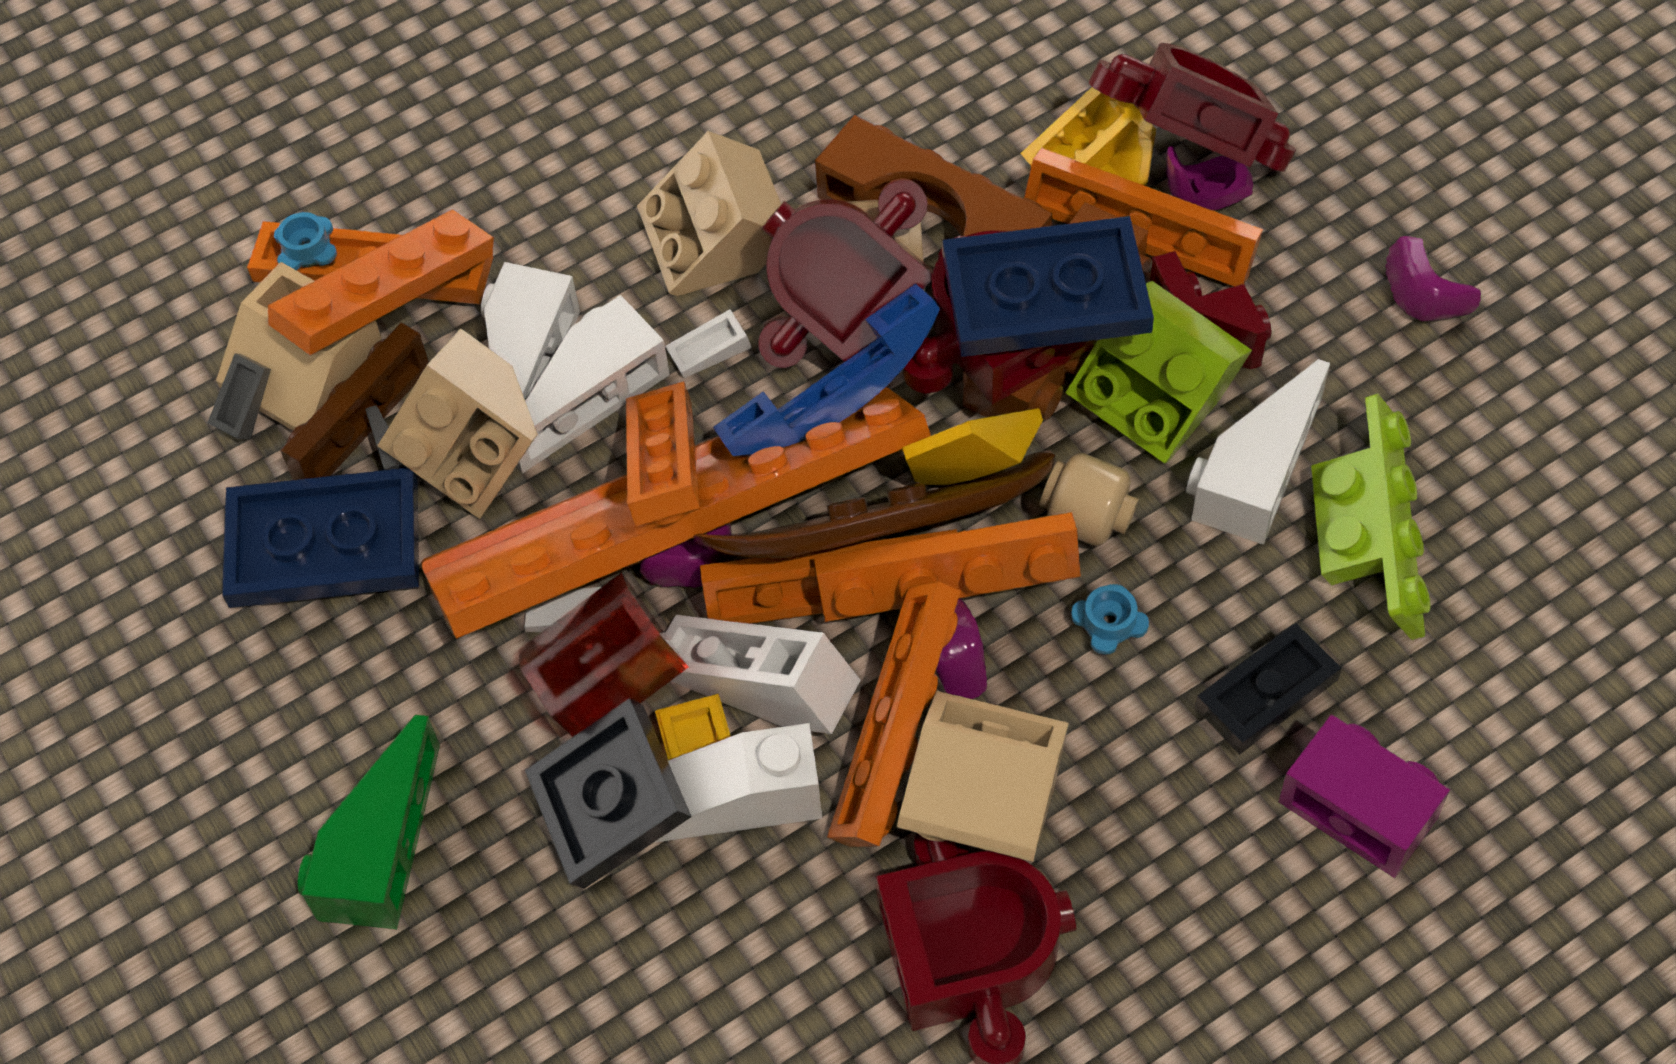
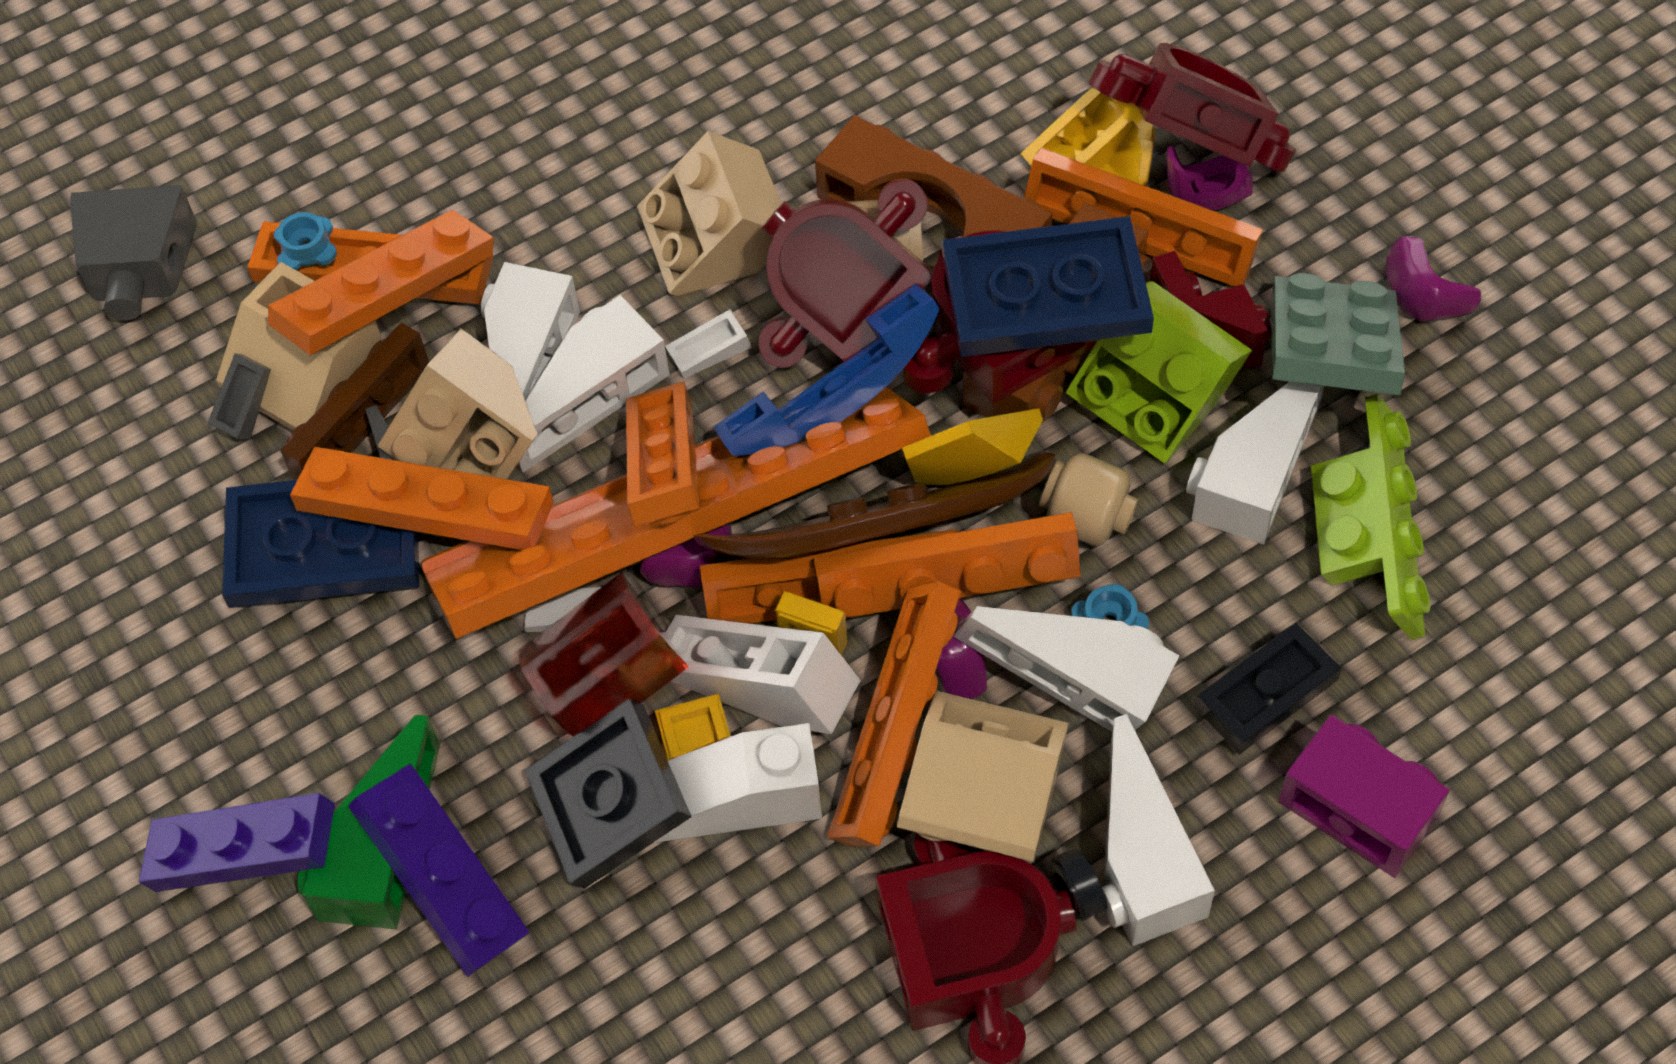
(131, 244): none -> dark grey torso
(237, 842): none -> dark purple plate
(422, 498): none -> orange plate
(438, 869): none -> dark purple plate
(809, 615): none -> yellow tile
(1075, 875): none -> black tile
(1081, 661): none -> white slope
(1150, 864): none -> white slope
(1336, 334): none -> sand green plate

